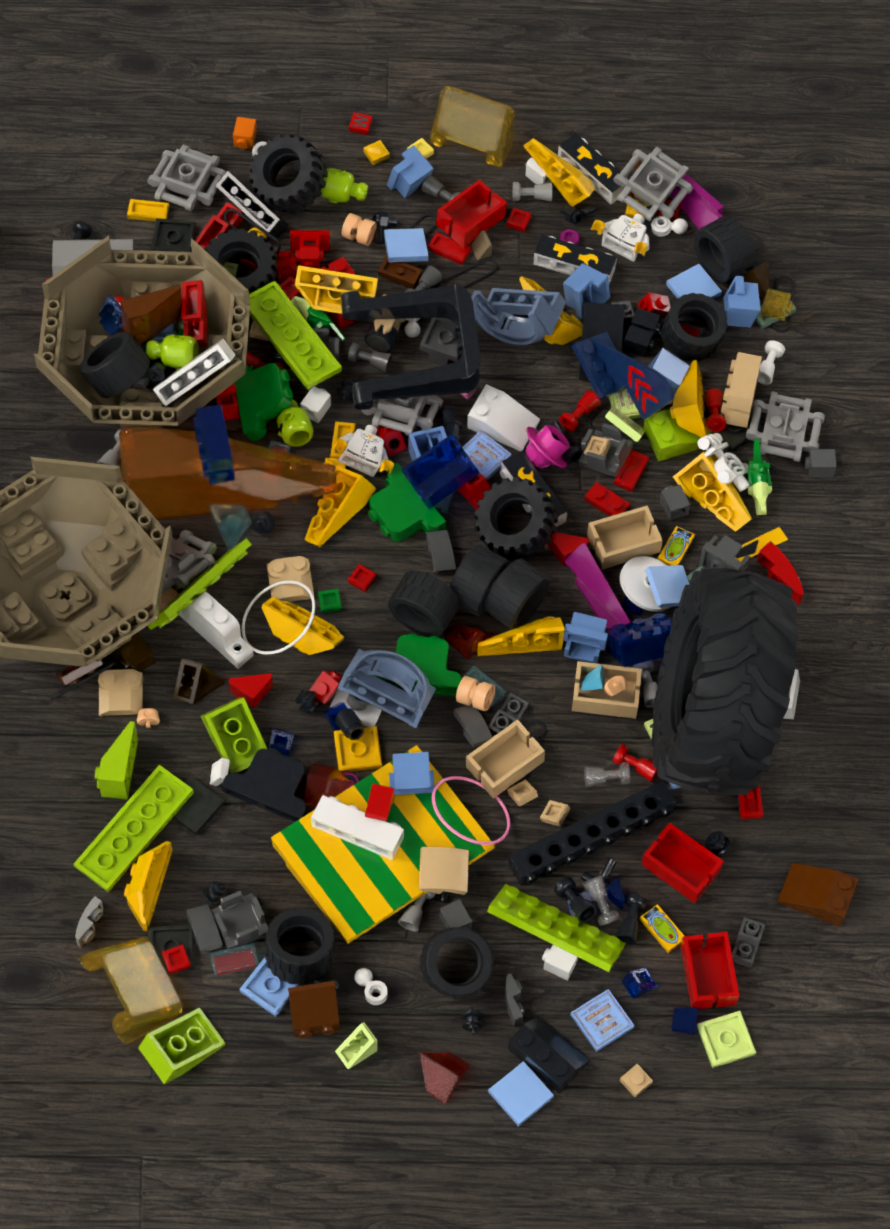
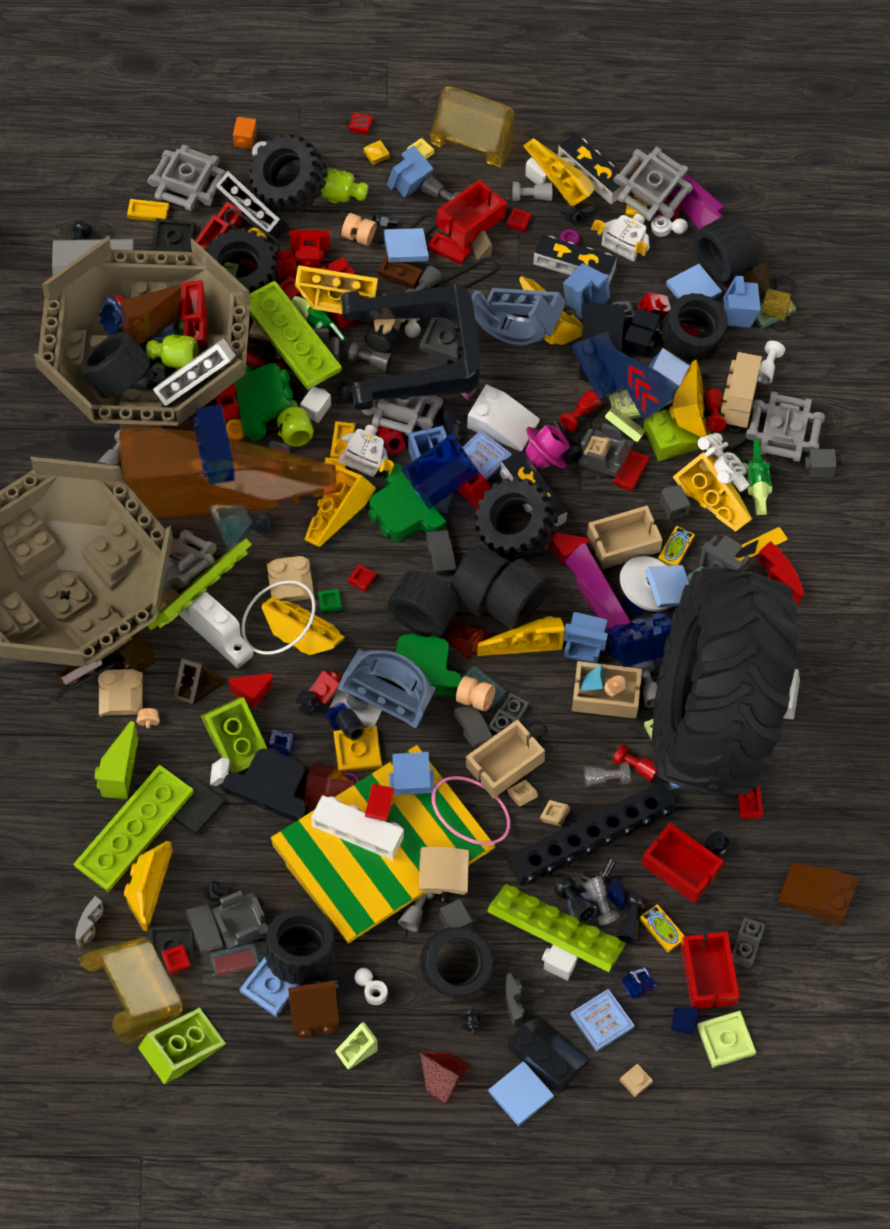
(234, 429): none -> yellow tile
(606, 500): red plate -> none

